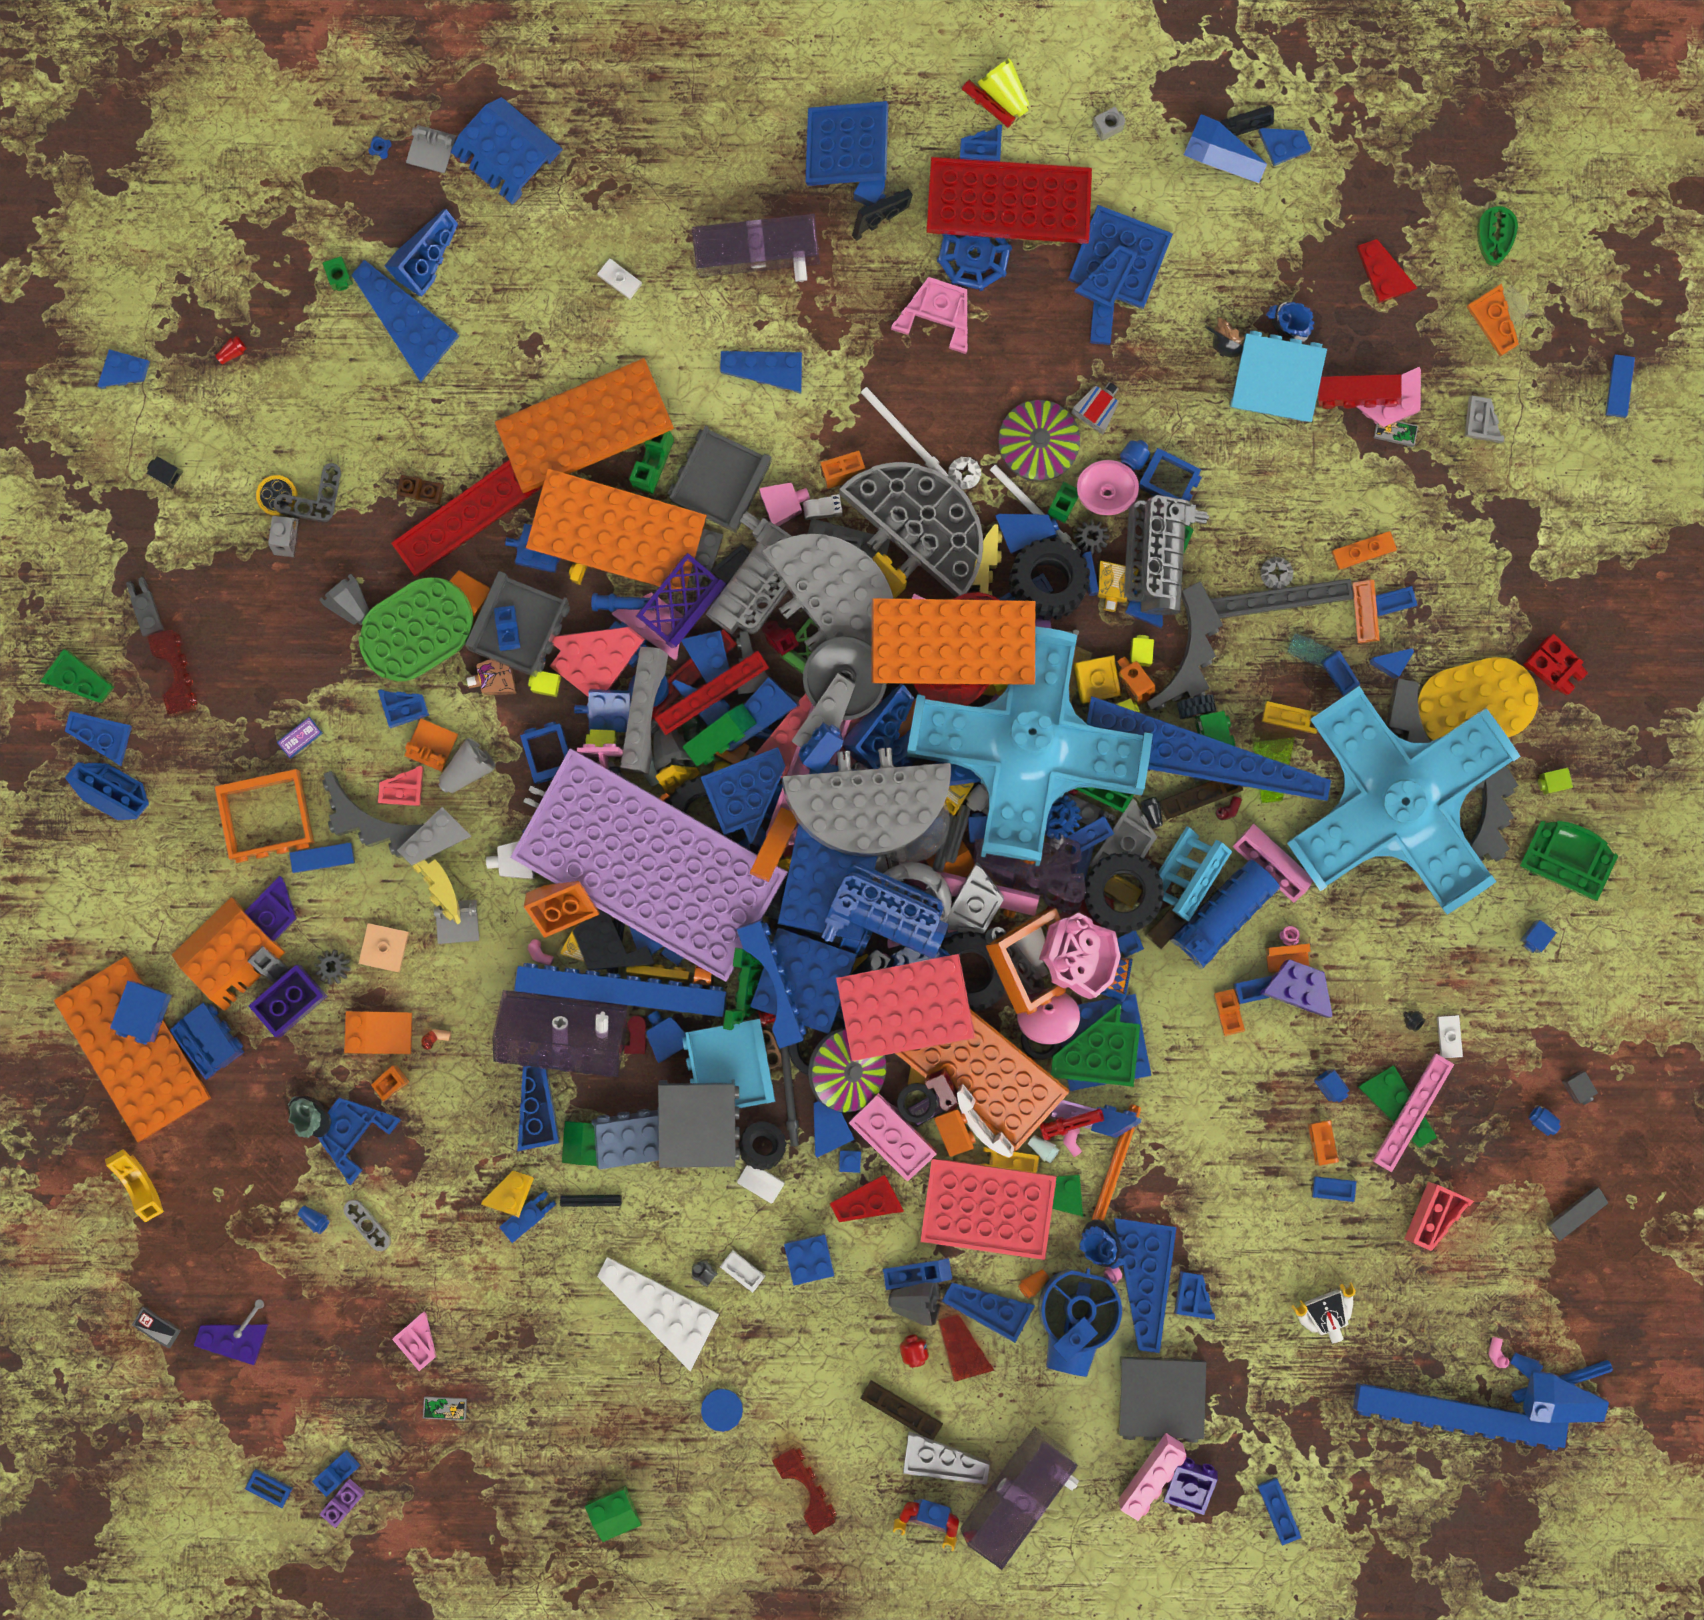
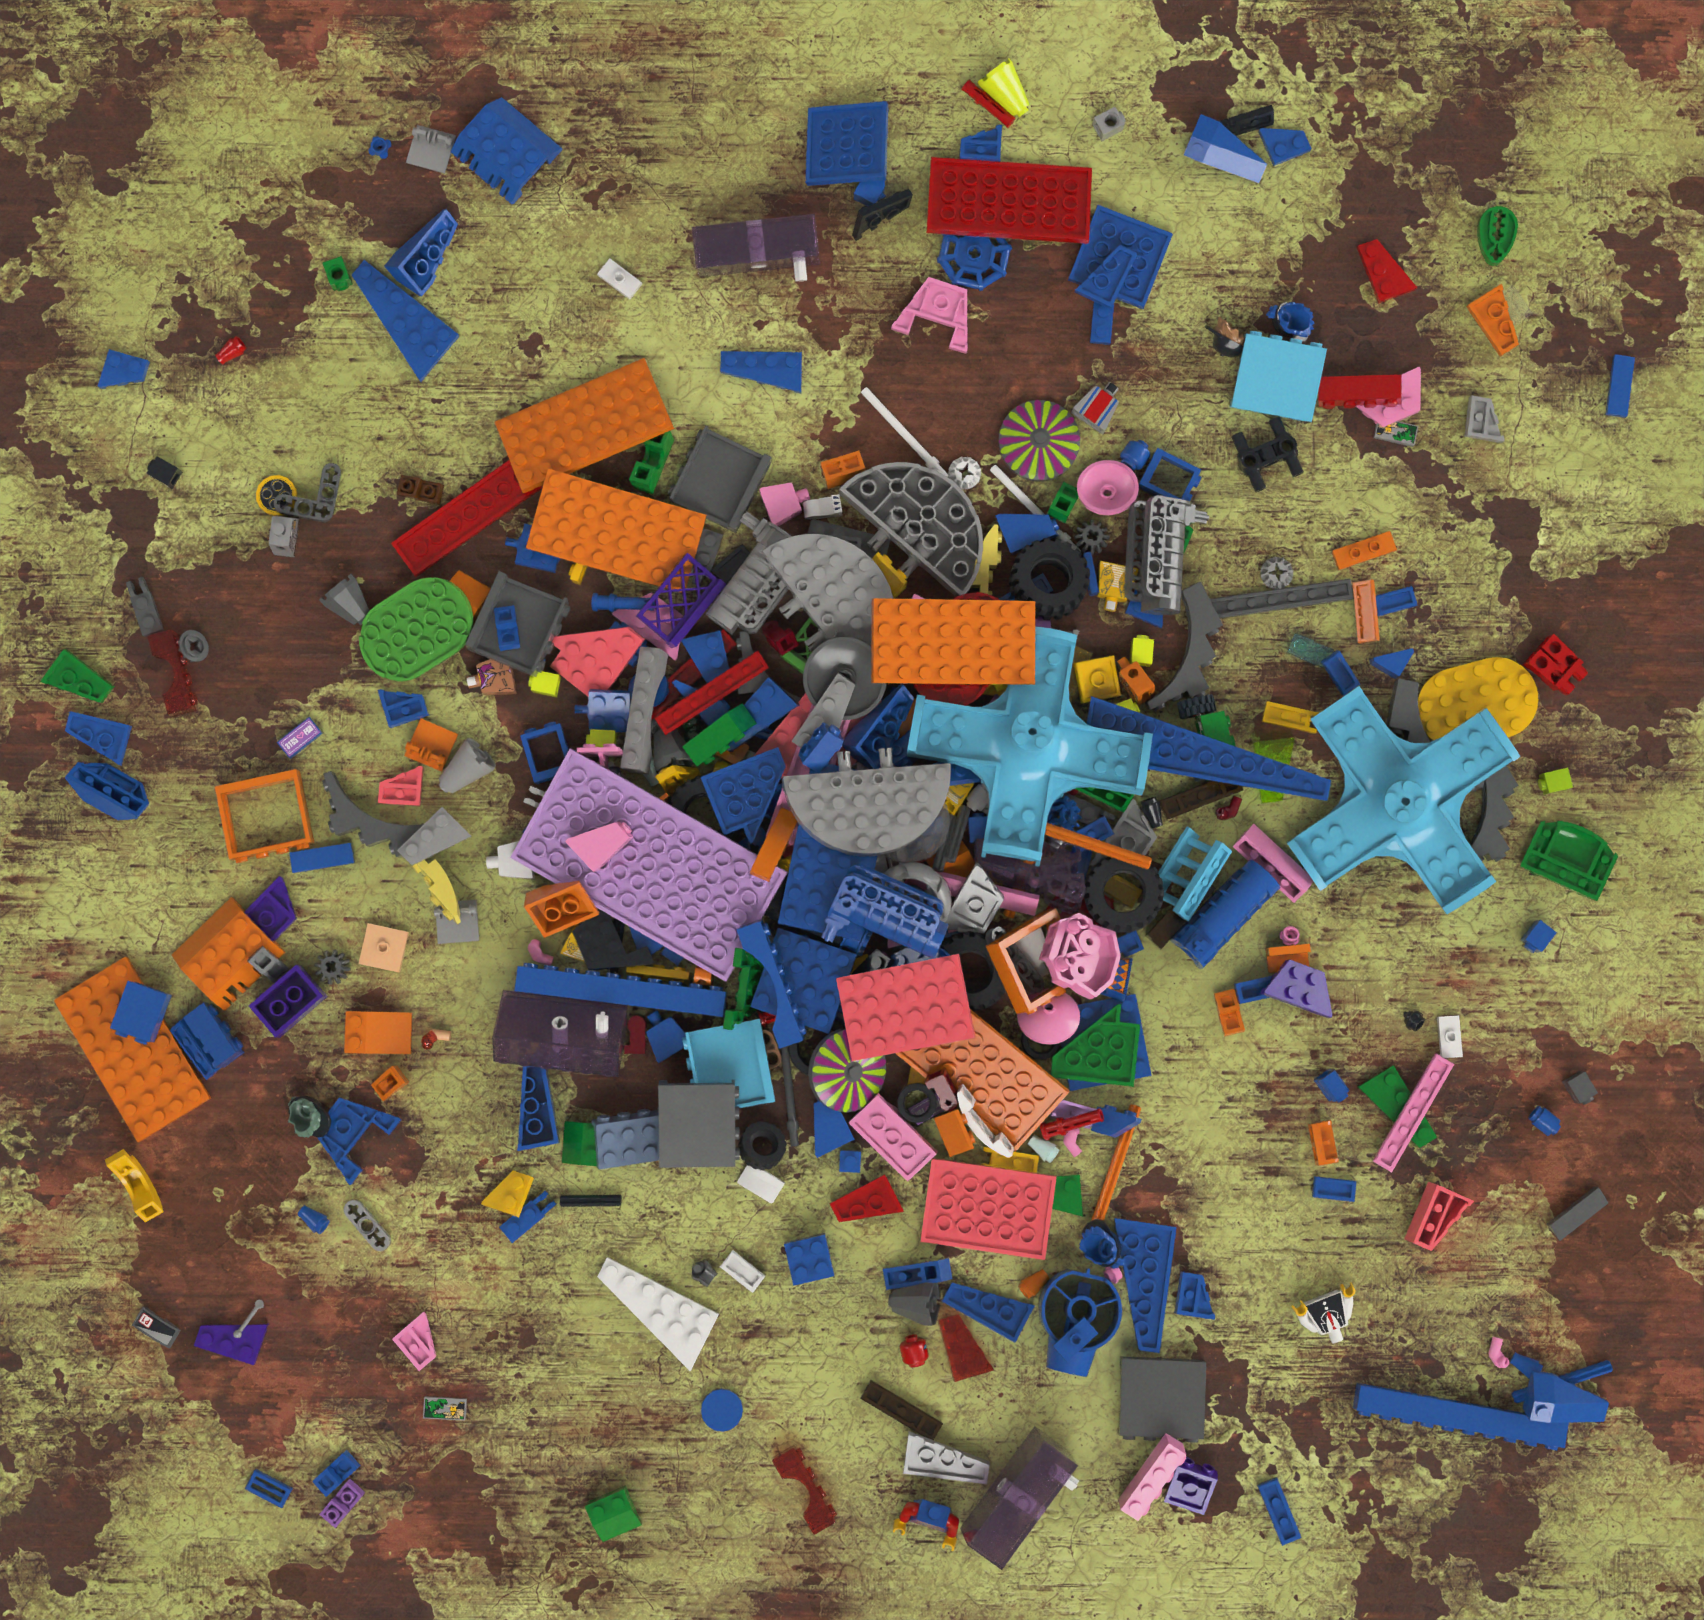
(200, 649): none -> dark grey gear
(600, 844): none -> bright pink slope
(1098, 846): none -> orange axle
(1267, 454): none -> black piece

